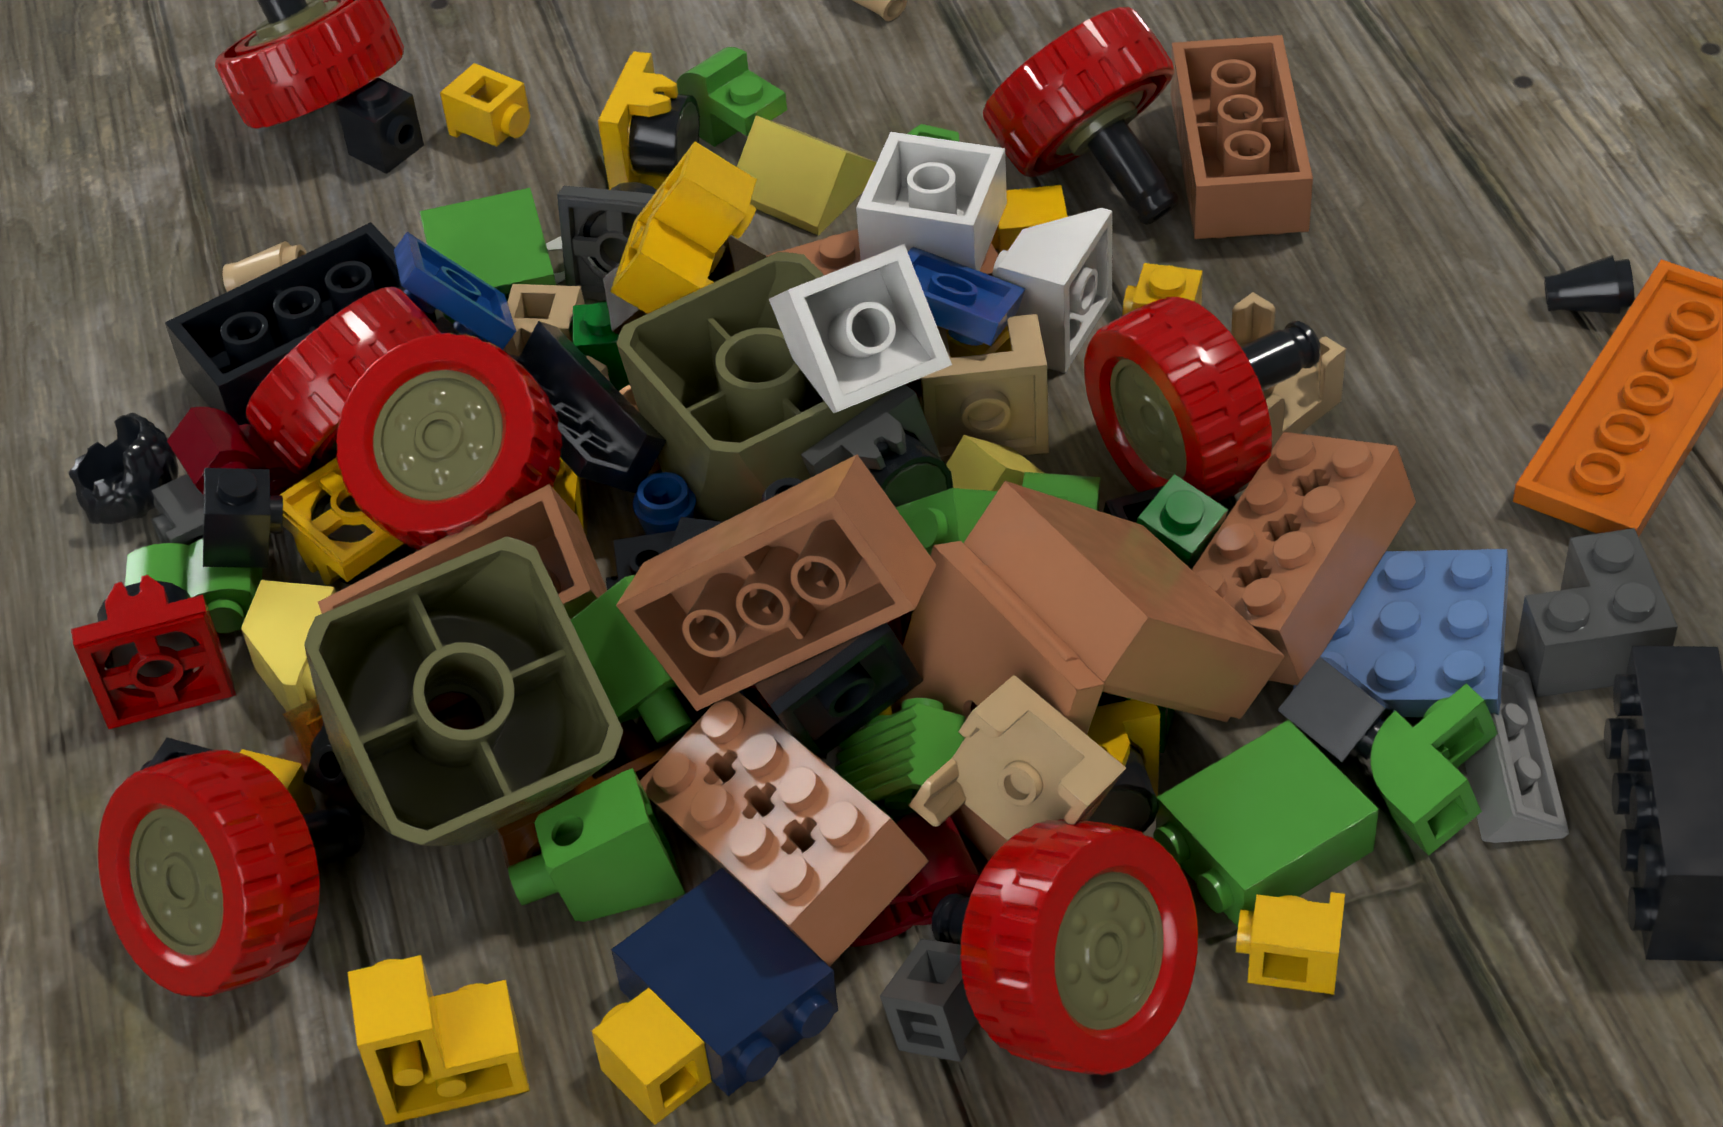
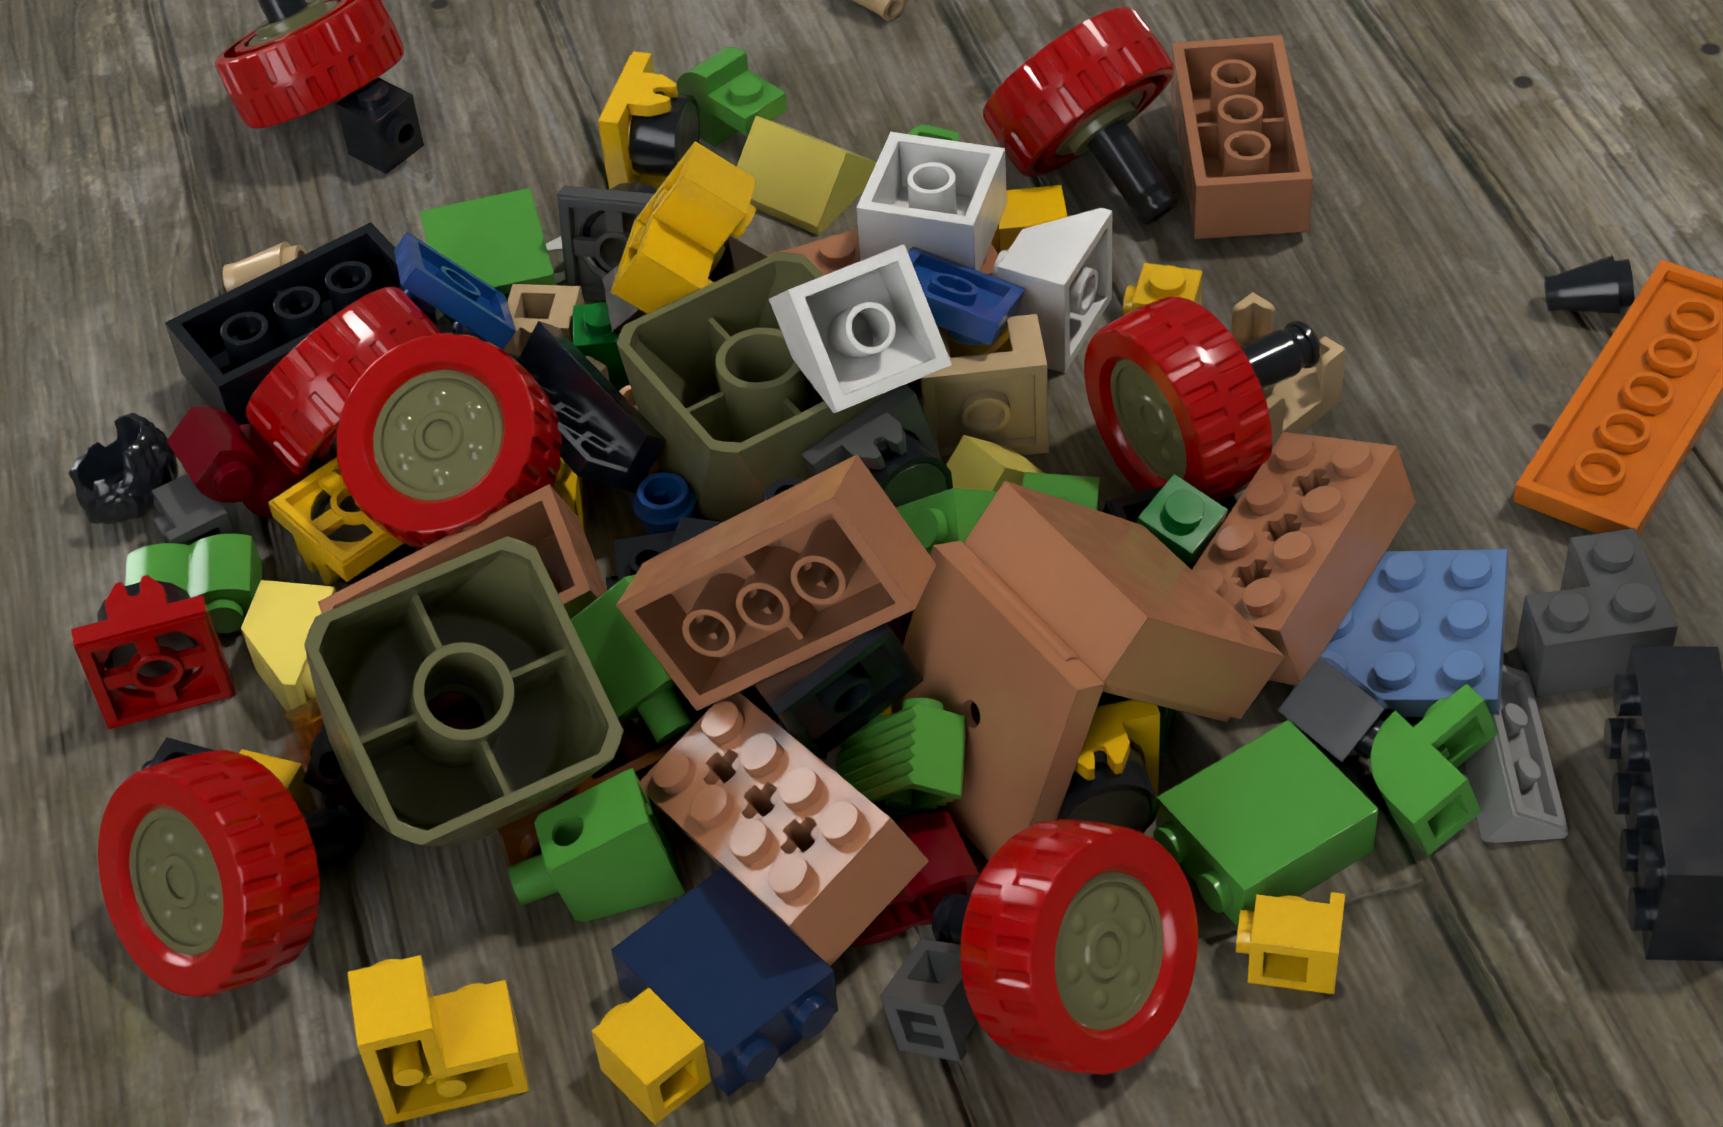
(239, 517): black brick -> none
(494, 111): yellow brick -> none
(1019, 766): tan panel -> none

